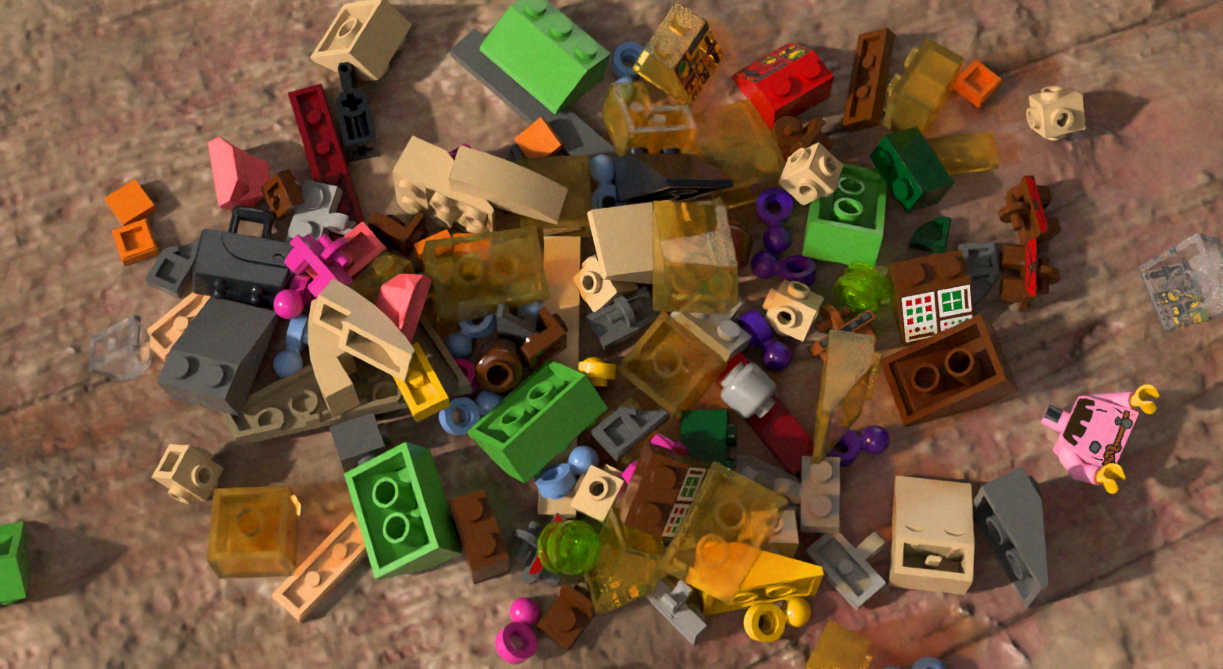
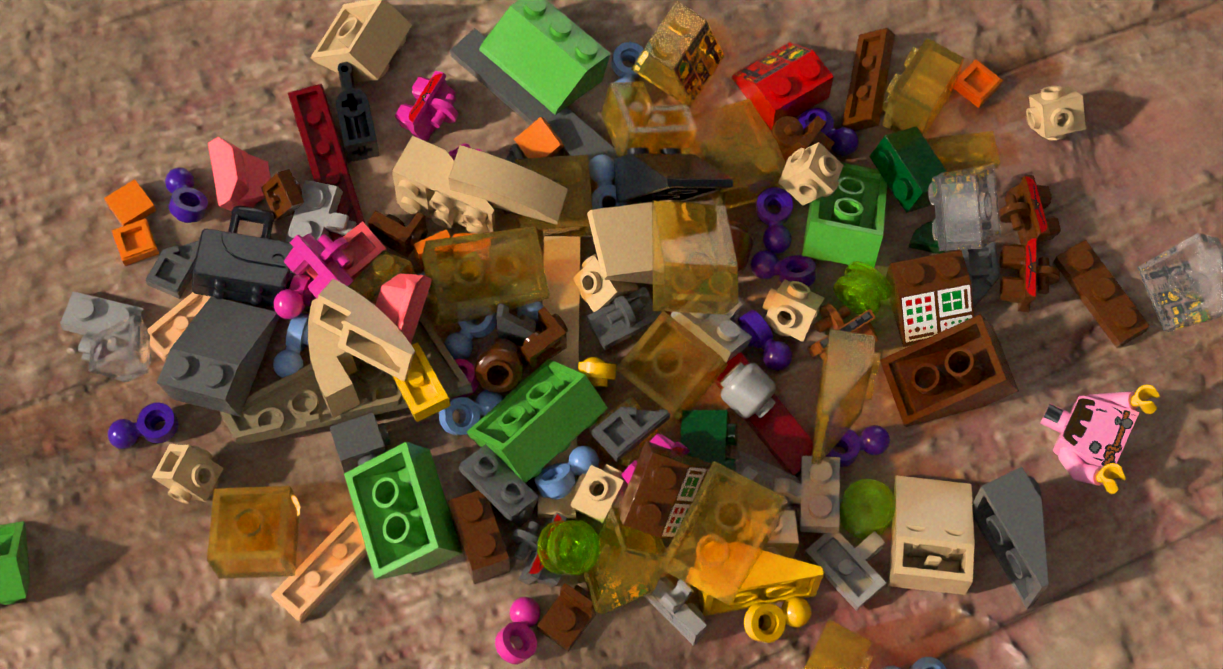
(92, 315): none -> light grey plate
(125, 433): none -> dark purple plate
(186, 203): none -> dark purple plate
(432, 107): none -> dark pink hips
(499, 485): none -> dark grey bracket
(845, 138): none -> dark purple plate
(867, 508): none -> clear neon green wheel
(965, 208): none -> clear slope
(1101, 294): none -> reddish brown plate

